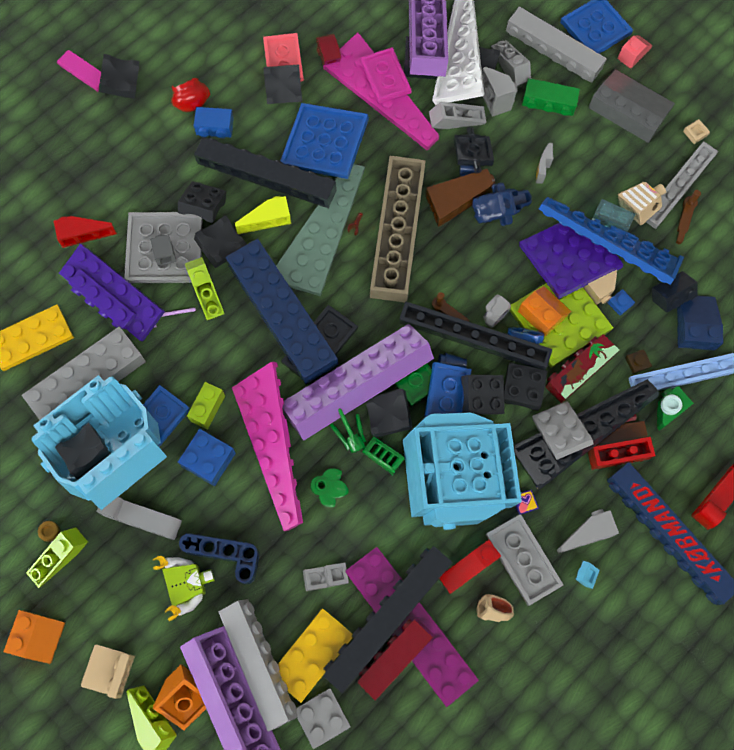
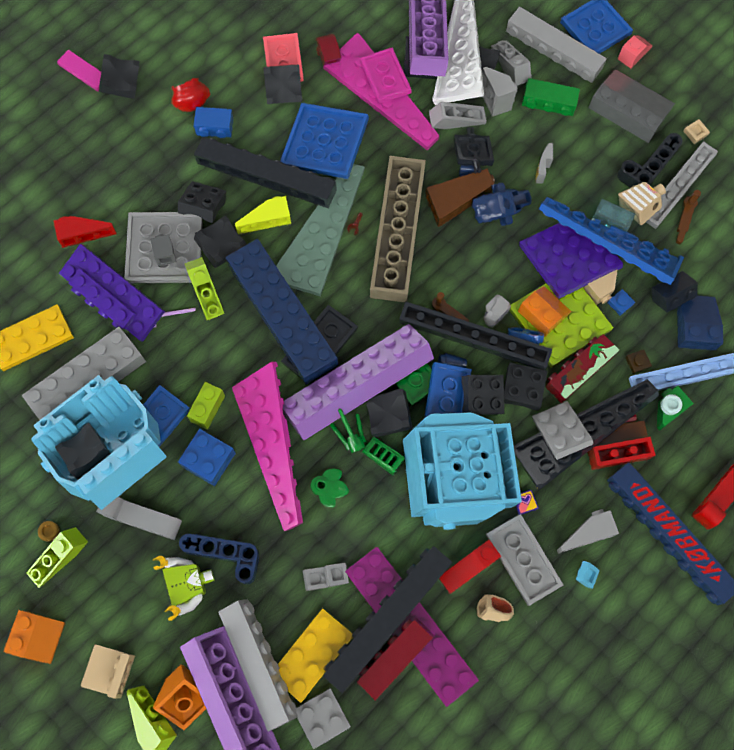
(655, 162): none -> black beam

